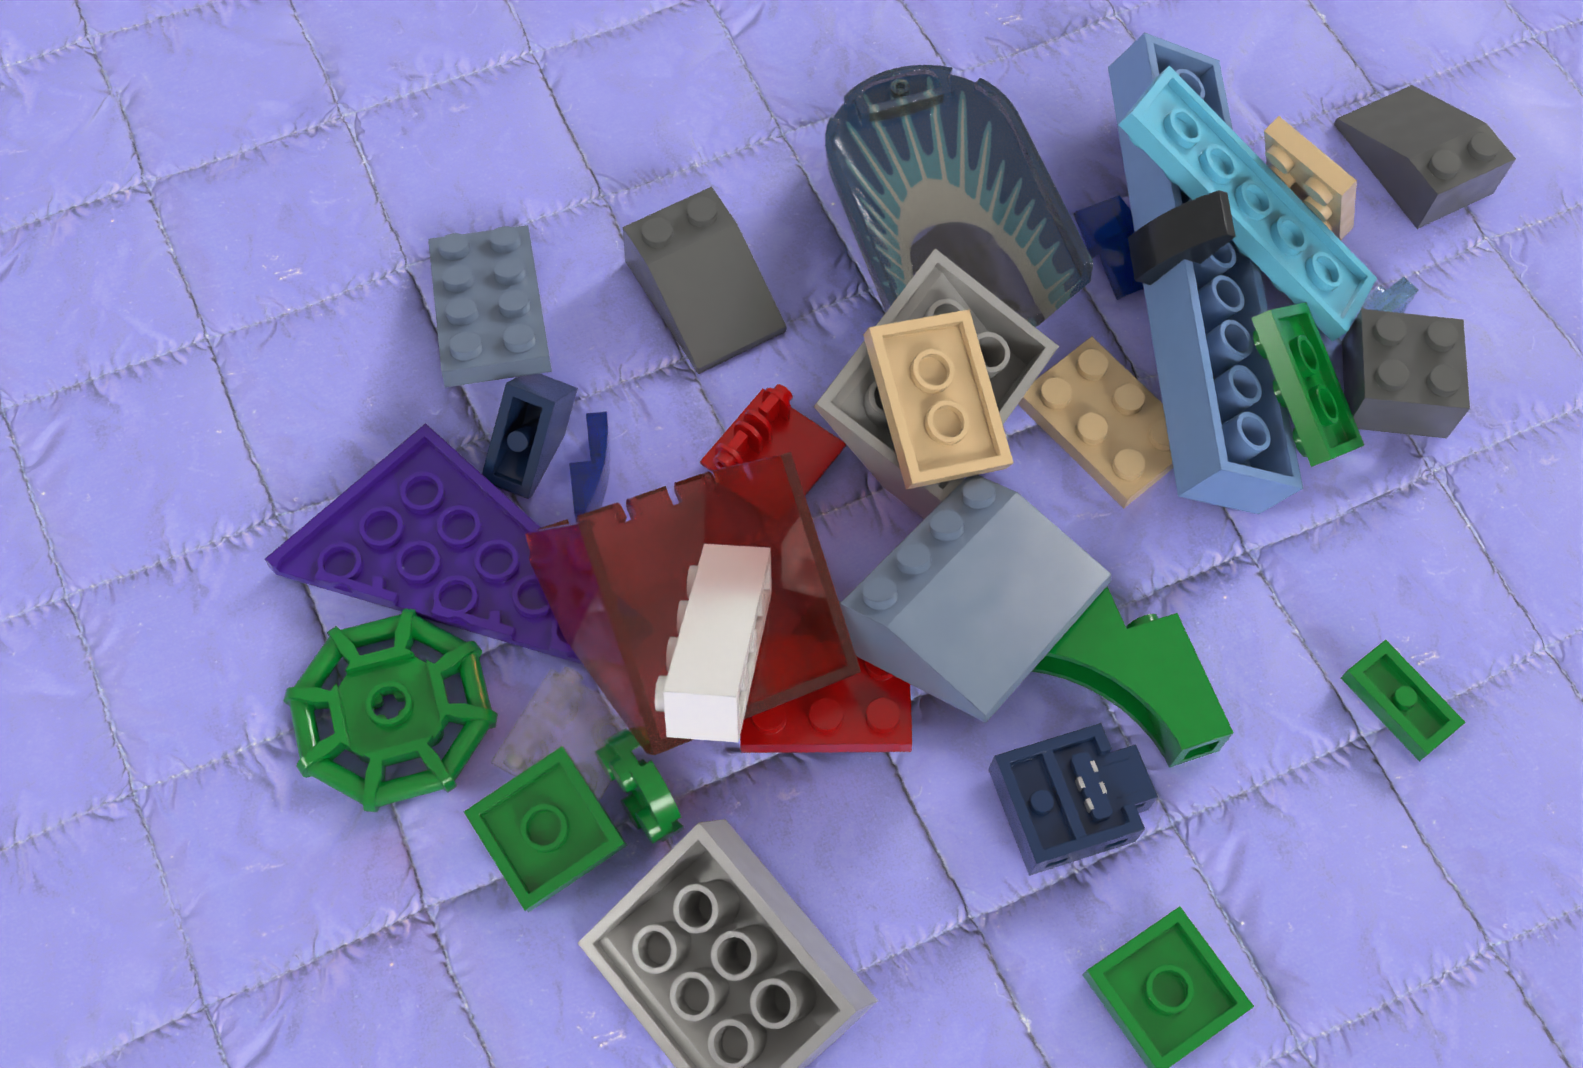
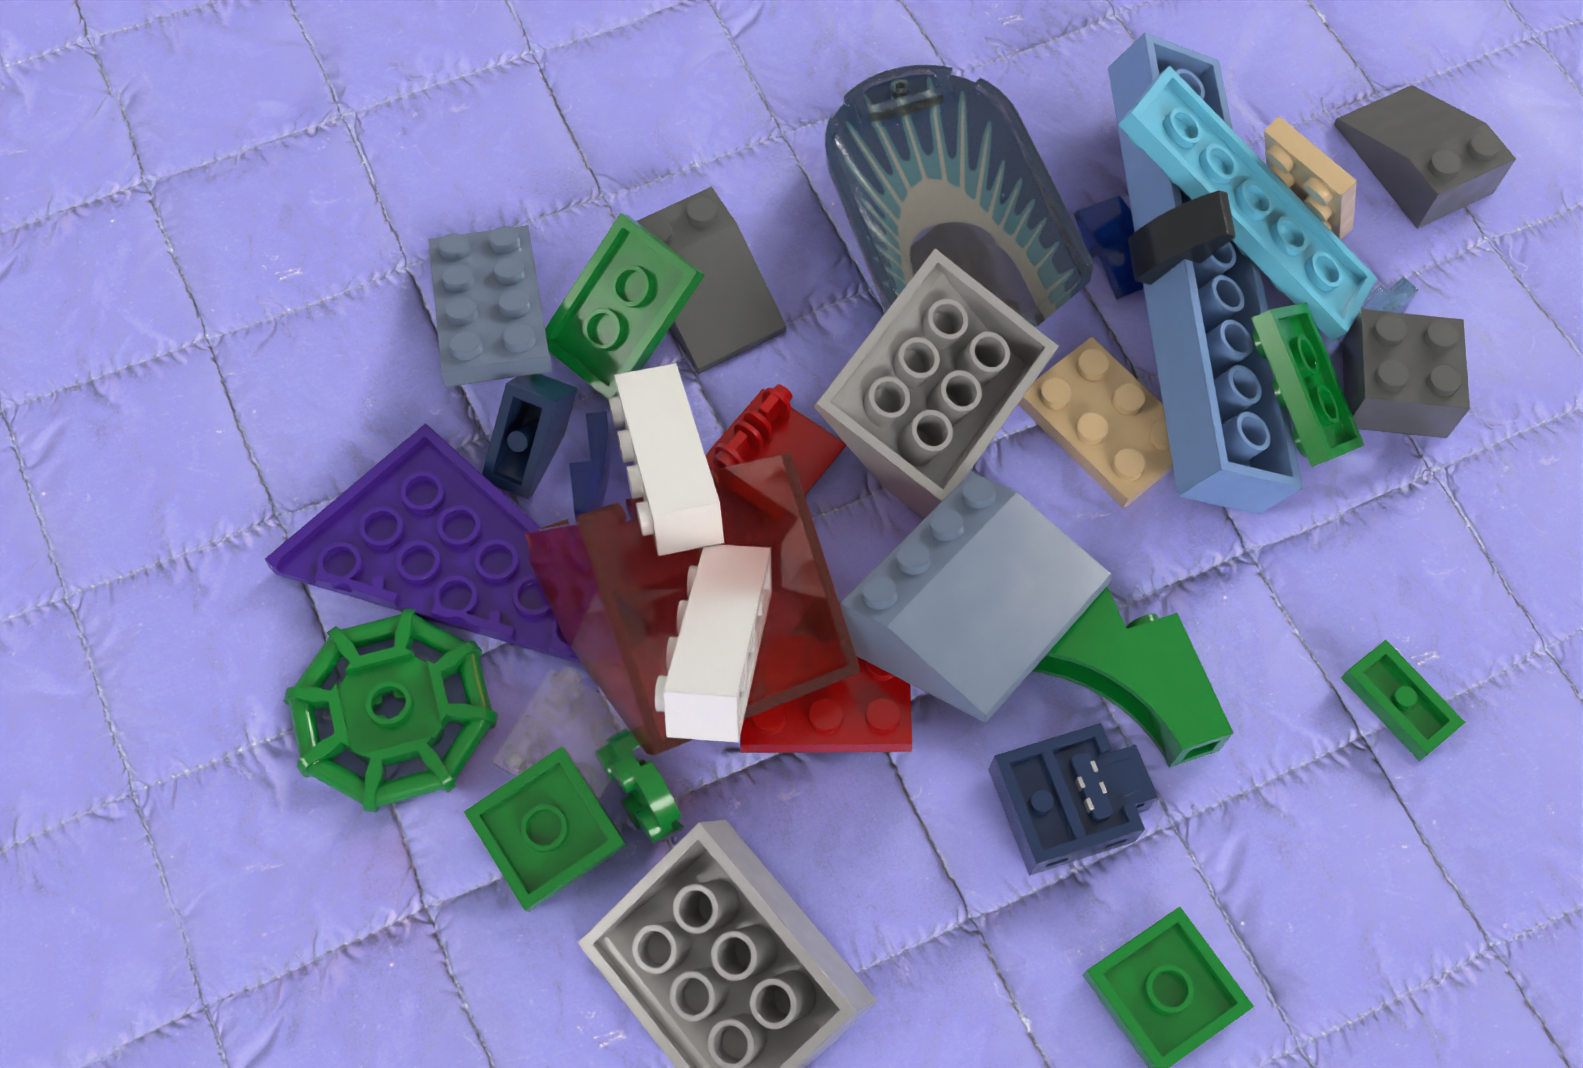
(620, 305): none -> green plate
(667, 459): none -> white brick
(937, 398): tan plate -> none

